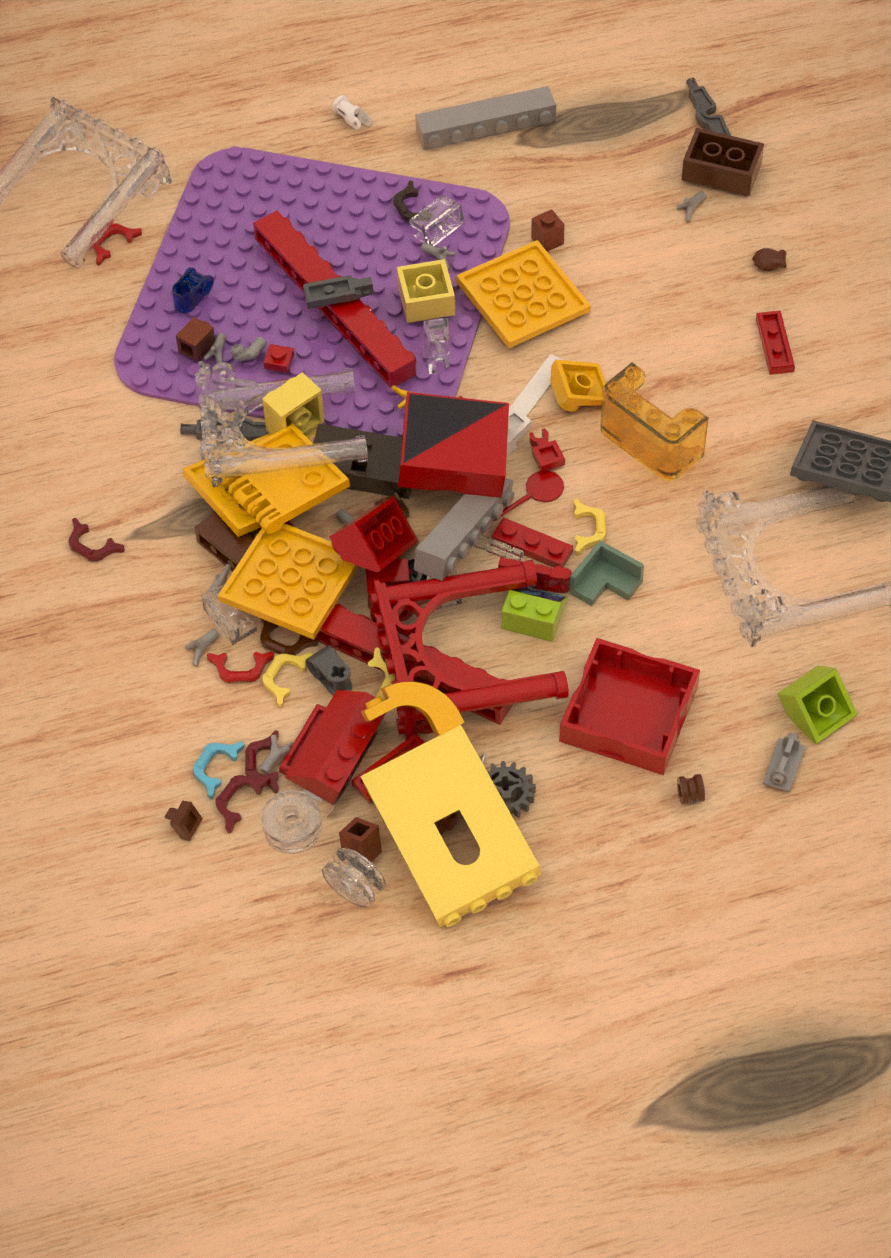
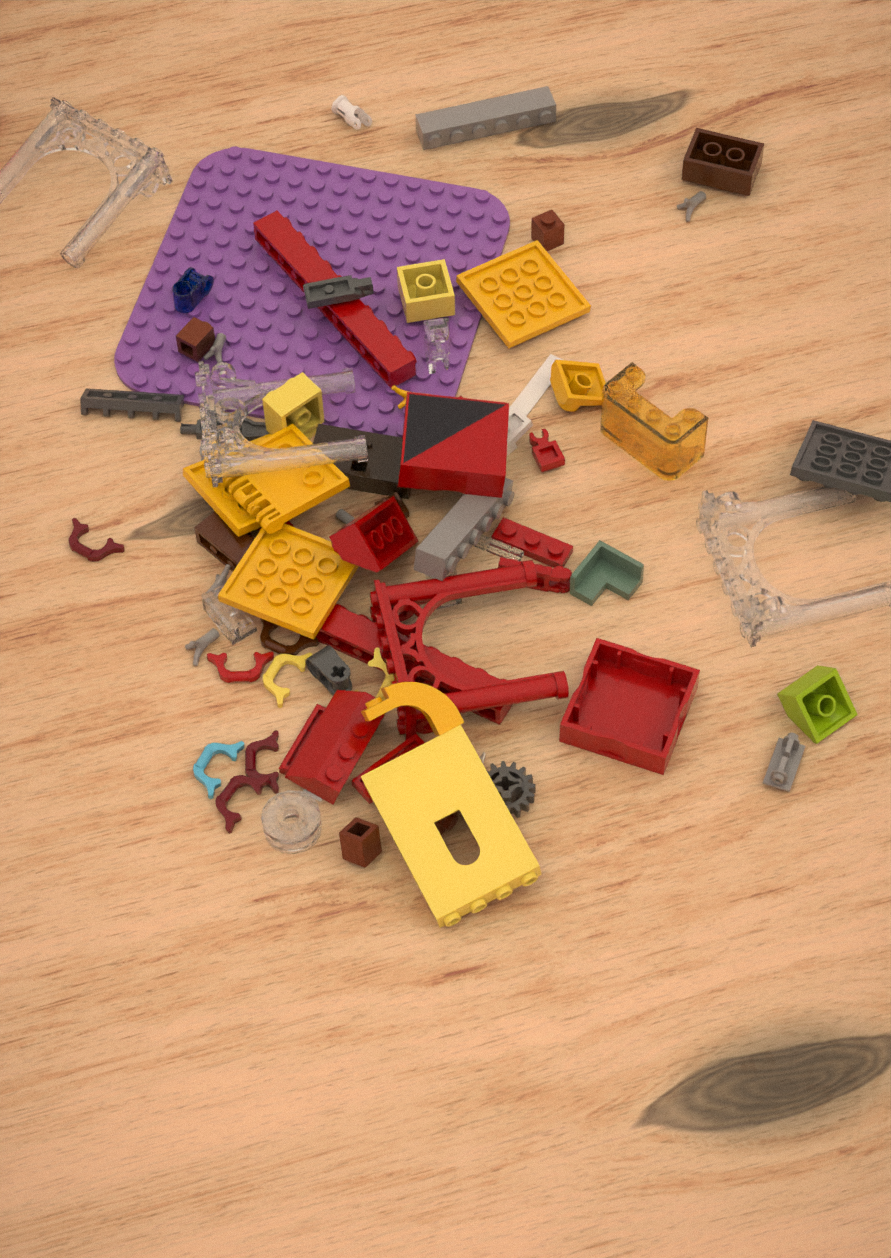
(114, 229): red helmet -> none
(132, 402): none -> dark grey hinge
(184, 820): reddish brown tile -> none
(249, 353): light grey arm -> none
(274, 755): light grey bar -> none
(278, 358): red plate -> none
(354, 771): sticker -> none
(354, 877): clear wheel -> none
(397, 572): red piece -> none
(398, 202): dark brown helmet -> none
(437, 220): clear hinge -> none
(439, 253): light grey bar -> none
(533, 612): lime slope -> none
(541, 487): red piece -> none
(600, 519): light yellow helmet -> none
(691, 789): reddish brown wheel -> none
(704, 108): dark grey piece -> none
(770, 259): reddish brown animal -> none
(775, 342): red tile -> none

